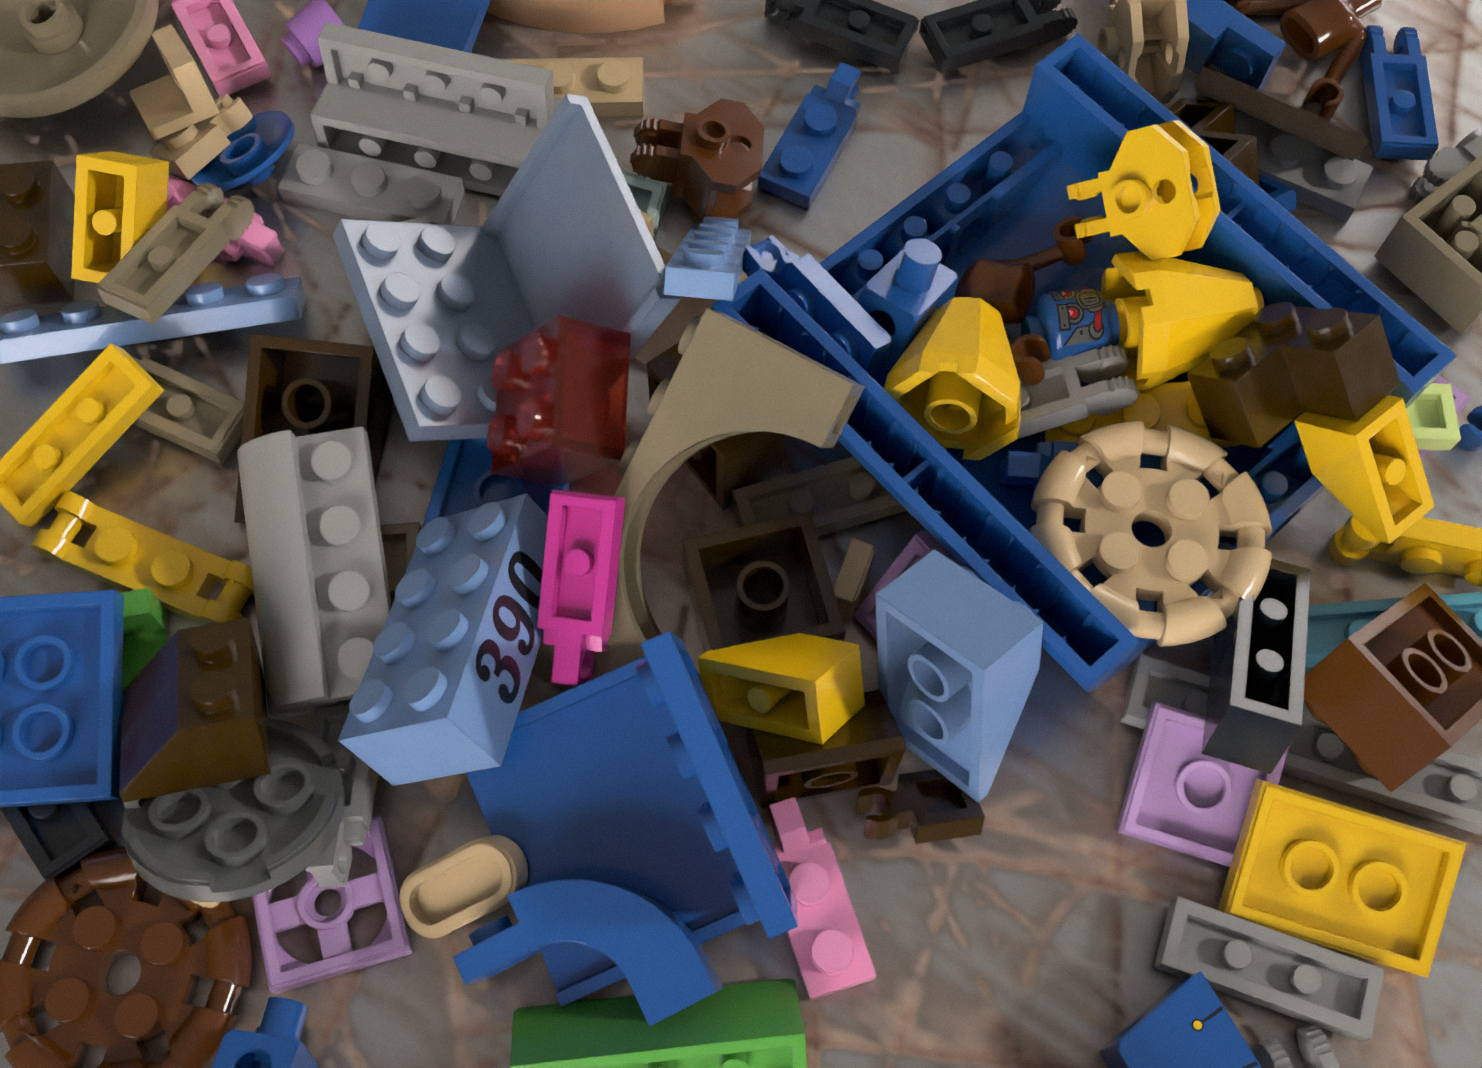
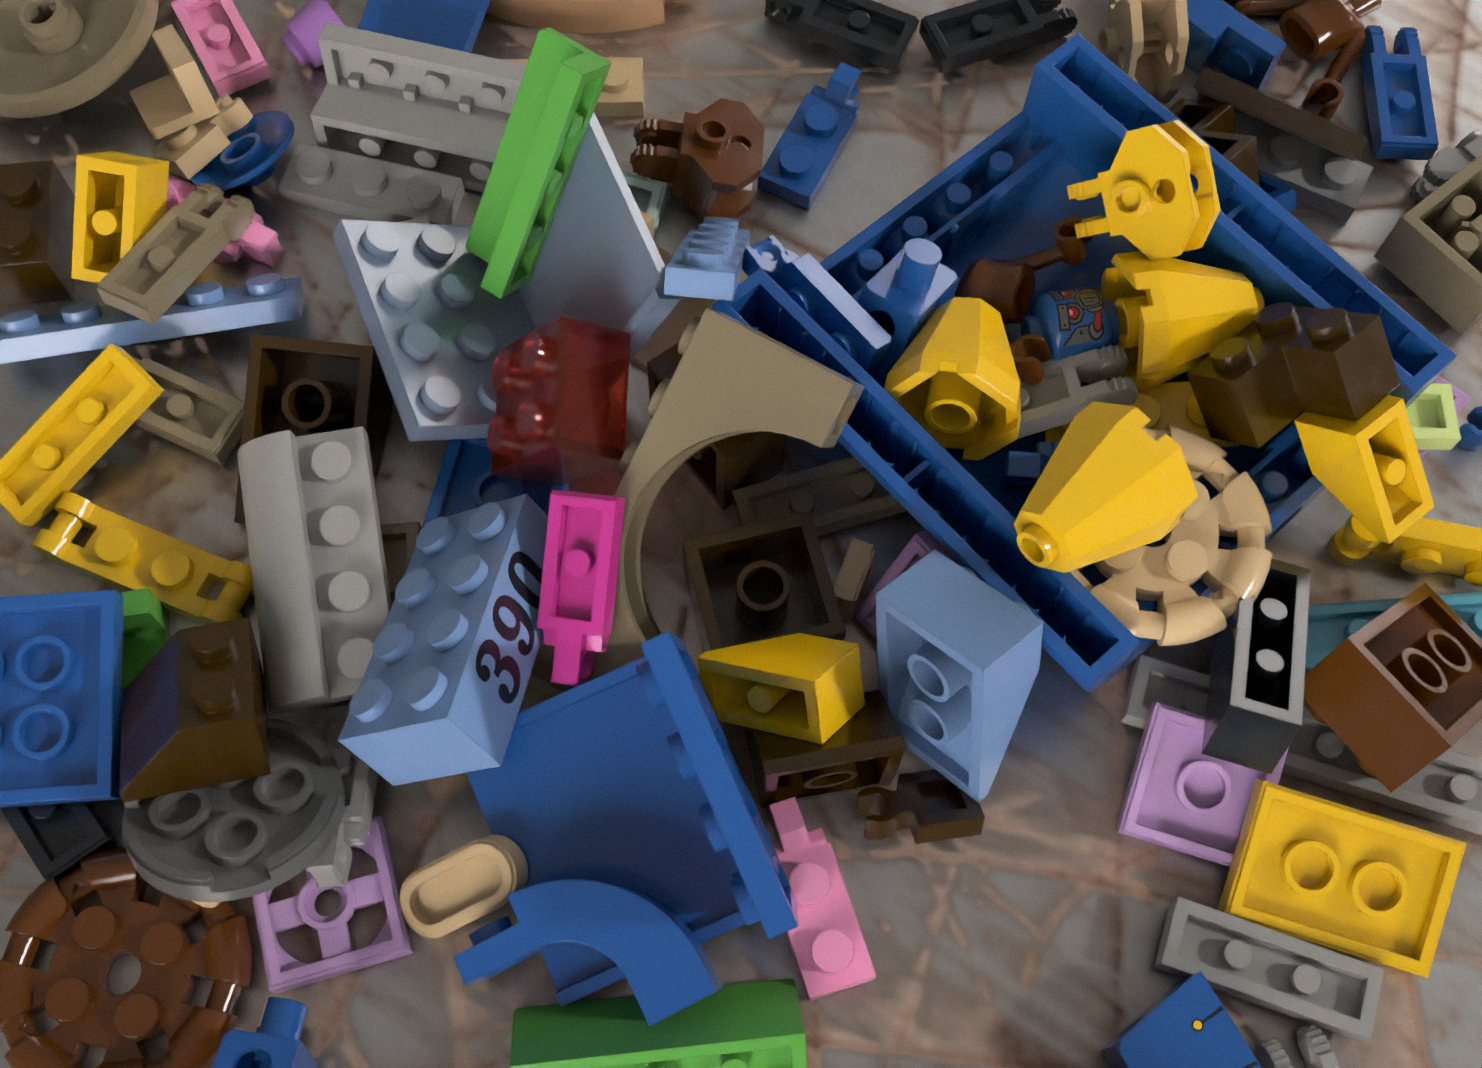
(535, 158): none -> bright green panel
(1104, 491): none -> yellow cone

